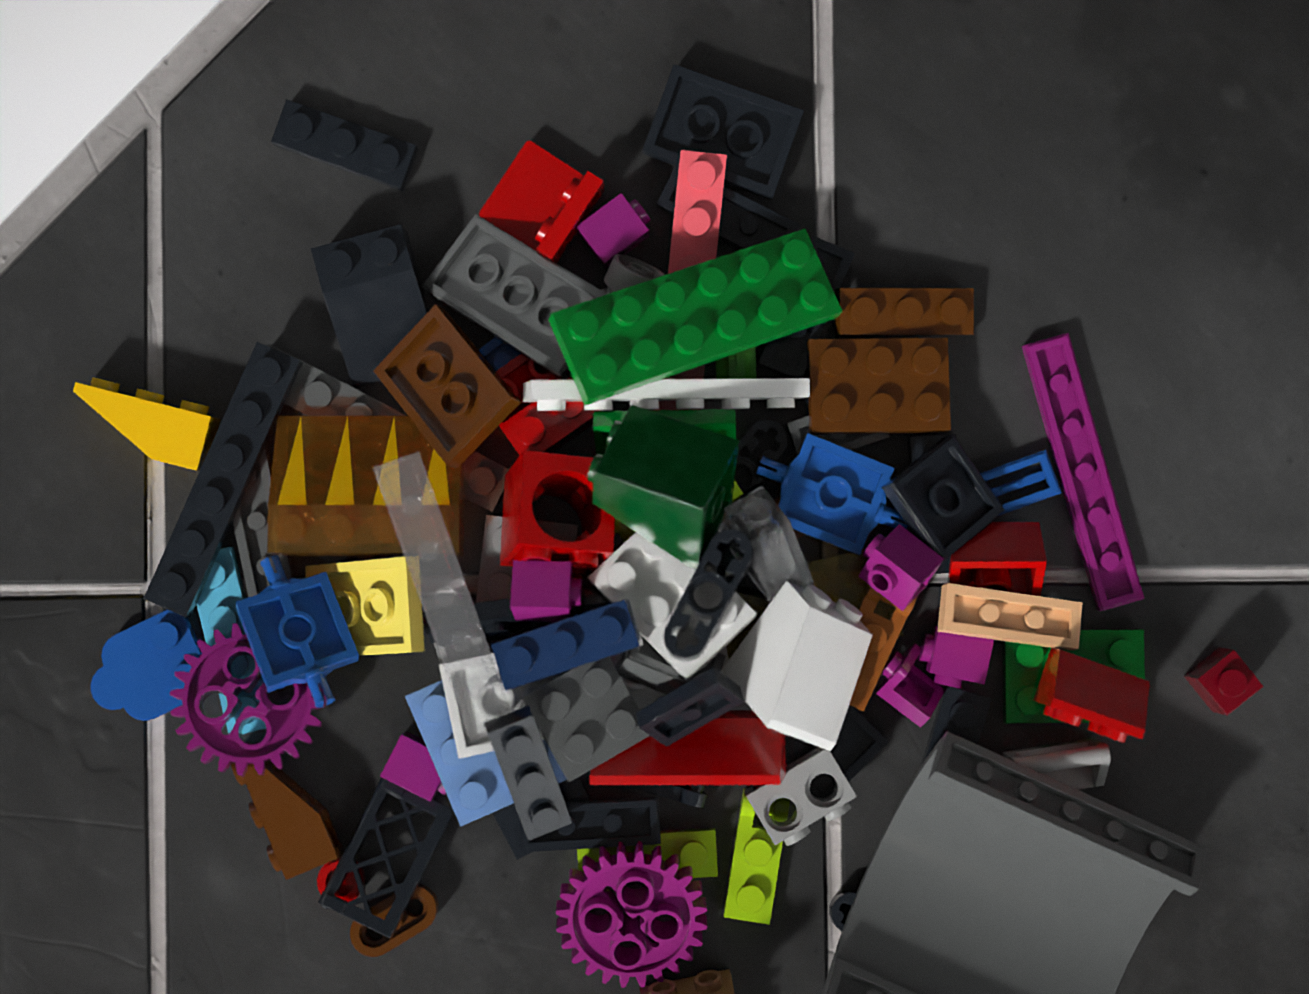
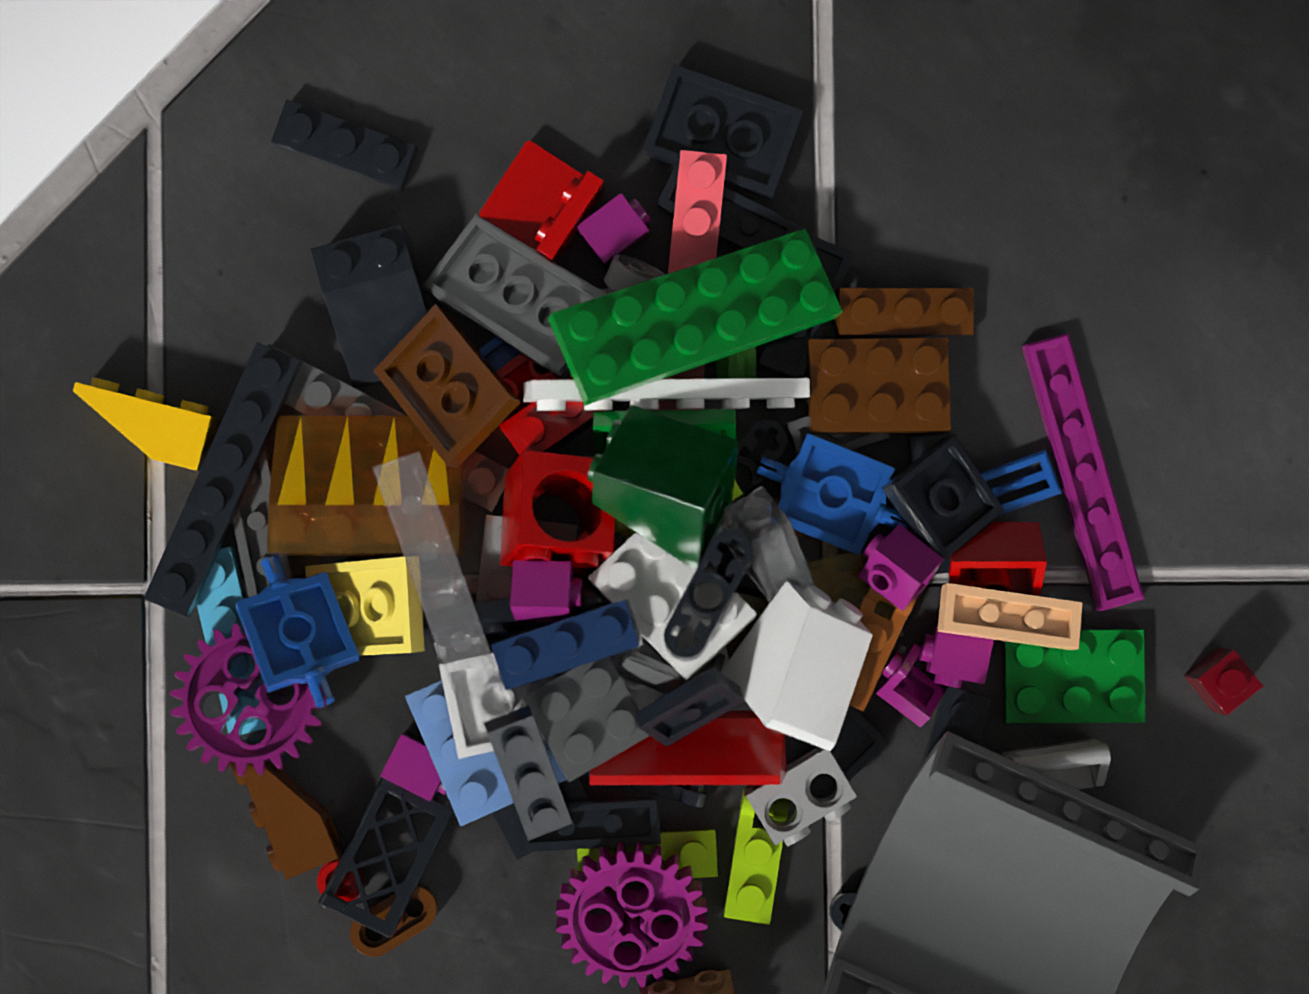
(143, 665): blue plate -> none
(1088, 690): red slope -> none

